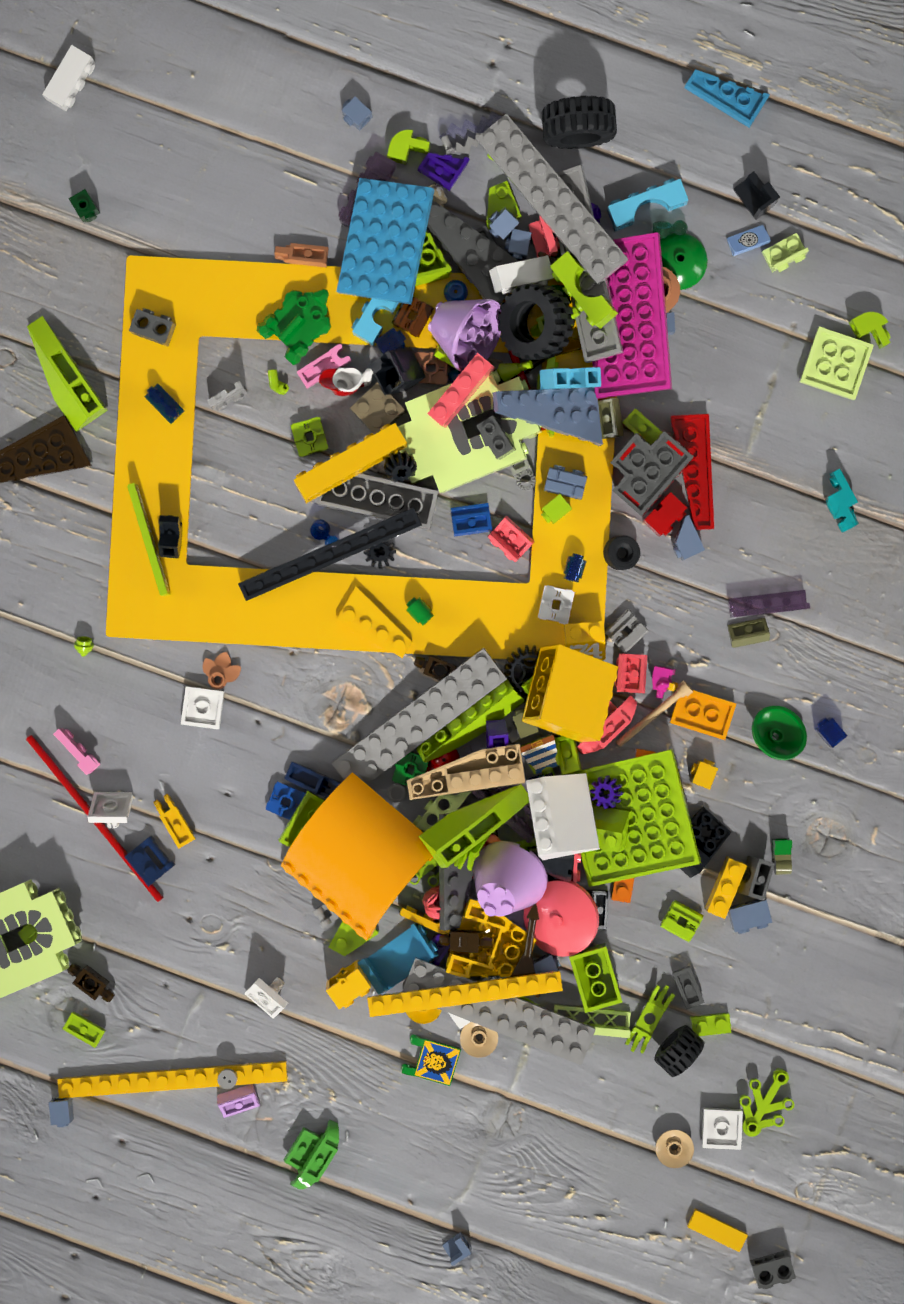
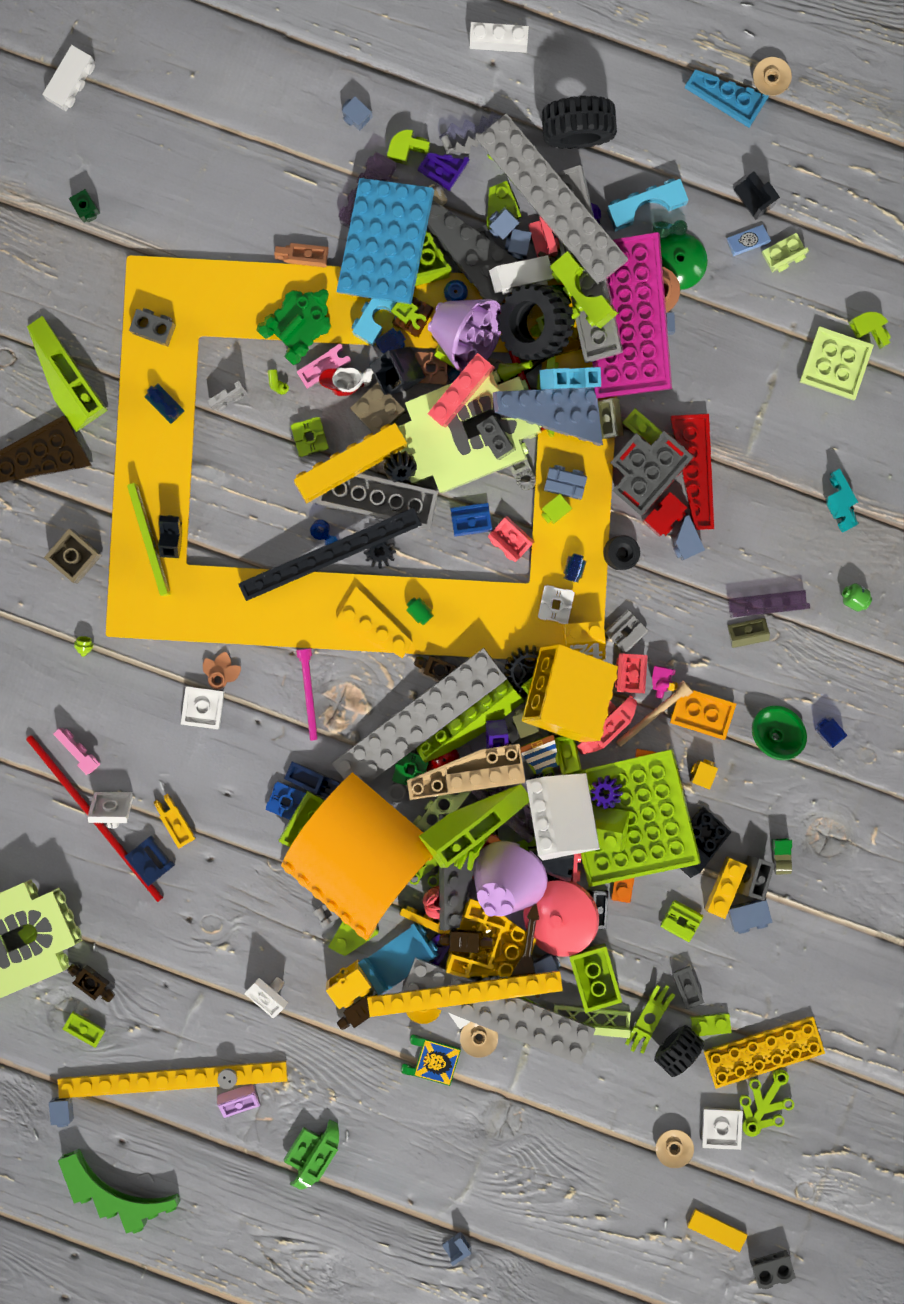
(73, 556): none -> dark tan brick
(108, 1201): none -> bright green arch
(304, 657): none -> dark pink piece
(355, 1014): none -> dark brown piece
(407, 312): none -> lime plate
(499, 37): none -> white brick
(764, 1052): none -> yellow plate
(772, 67): none -> tan dish
(856, 597): none -> bright green head

